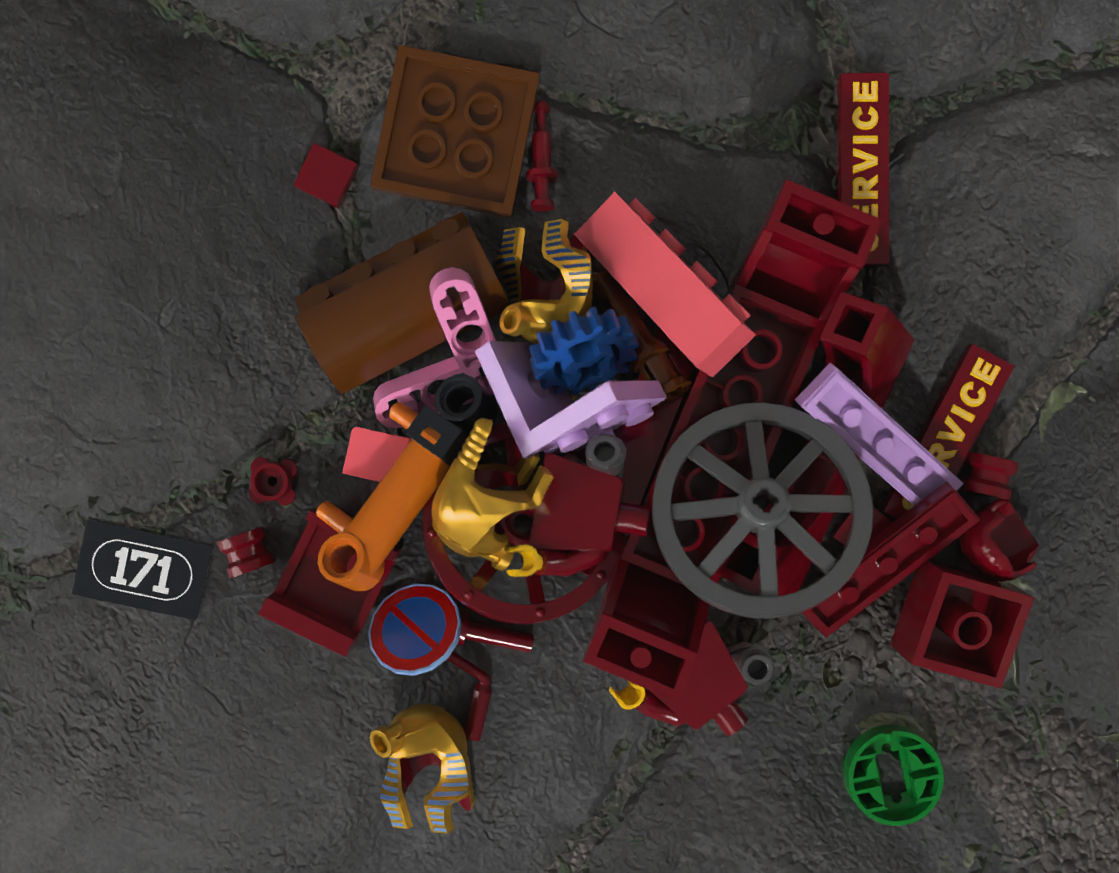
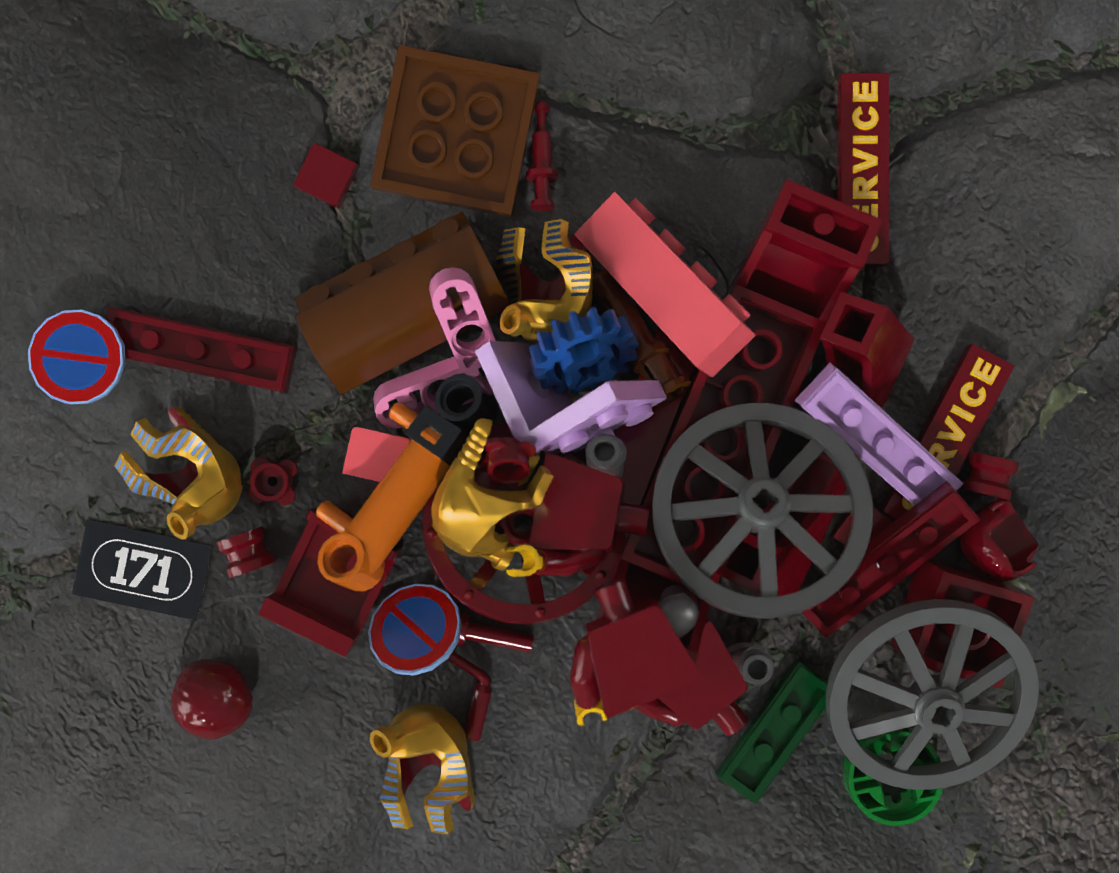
(76, 357): none -> piece
(200, 491): none -> pearl gold piece
(204, 350): none -> dark red tile
(211, 699): none -> dark red hair
(507, 459): none -> dark red plate
(633, 651): none -> dark red torso
(774, 732): none -> dark green tile
(931, 692): none -> dark grey wheel

